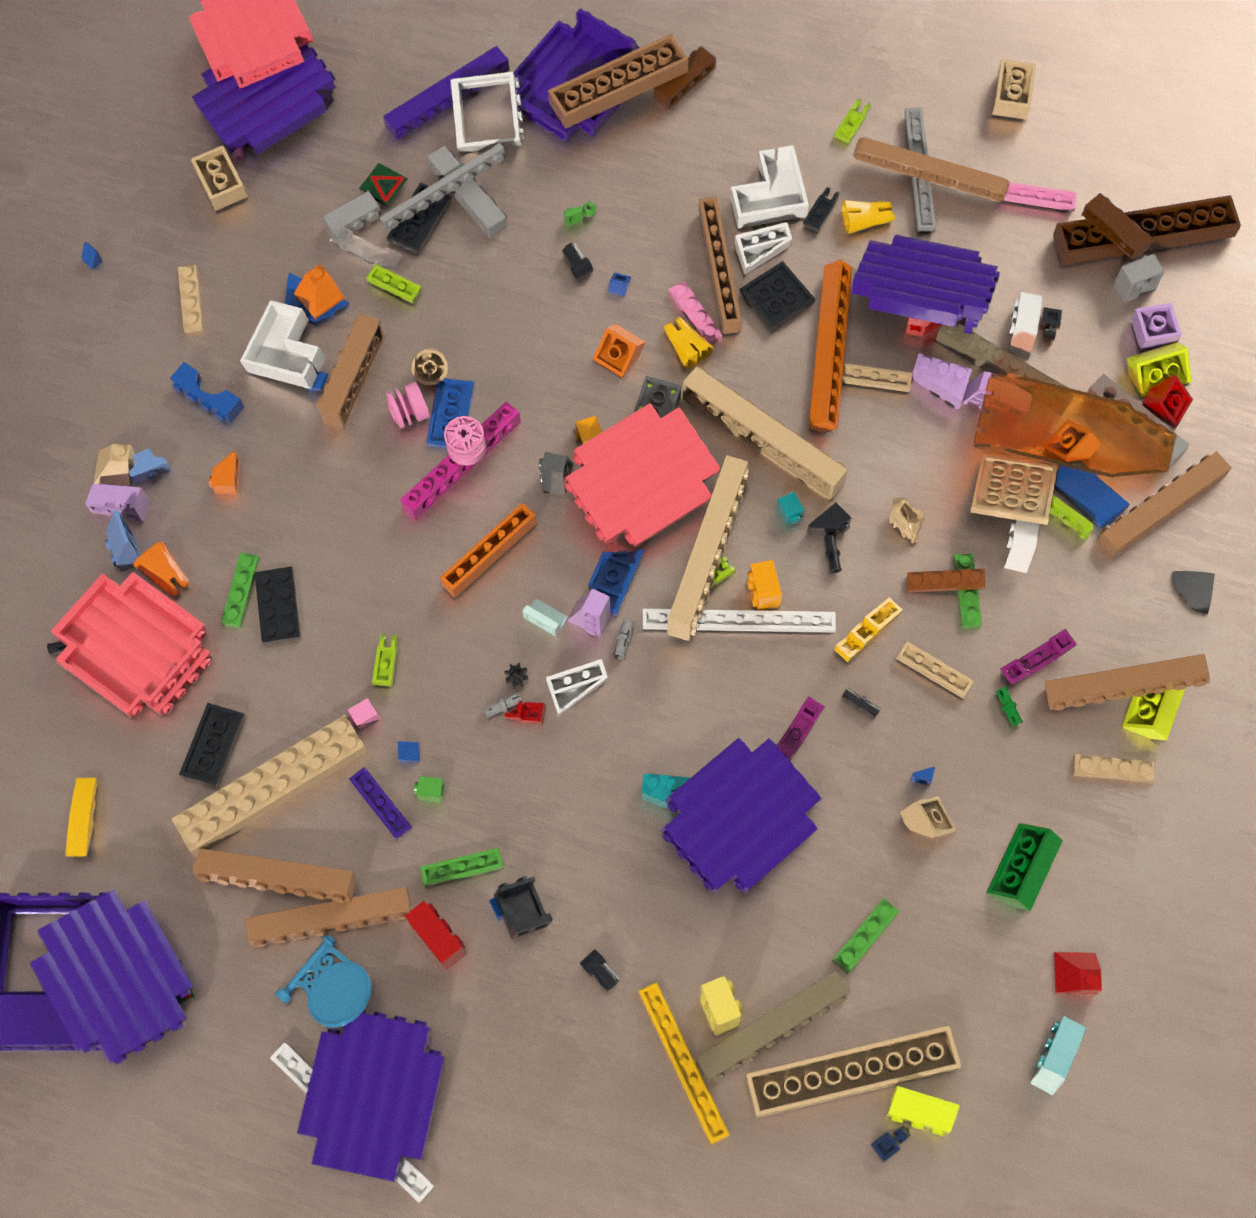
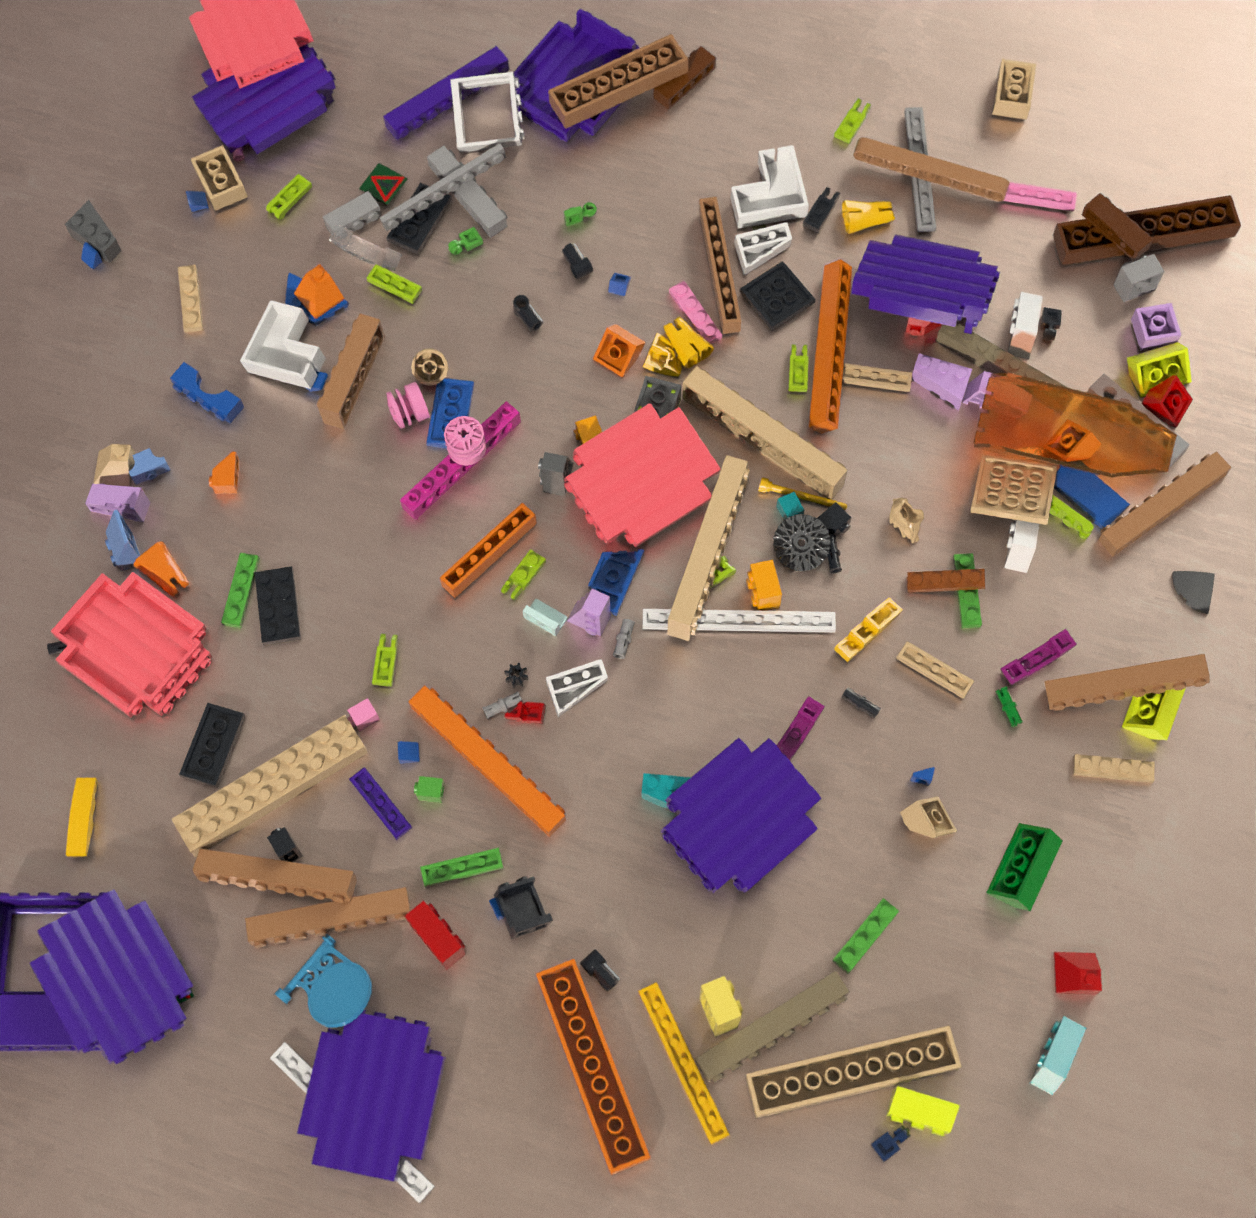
(89, 227): none -> dark grey wedge
(197, 200): none -> blue slope
(284, 845): none -> black brick
(289, 196): none -> lime plate
(468, 238): none -> bright green plate
(487, 761): none -> orange brick
(524, 573): none -> lime hinge
(527, 313): none -> black piece
(593, 1067): none -> orange brick
(662, 357): none -> yellow brick
(767, 486): none -> yellow piece
(798, 370): none -> lime hinge
(816, 542): none -> dark grey wheel

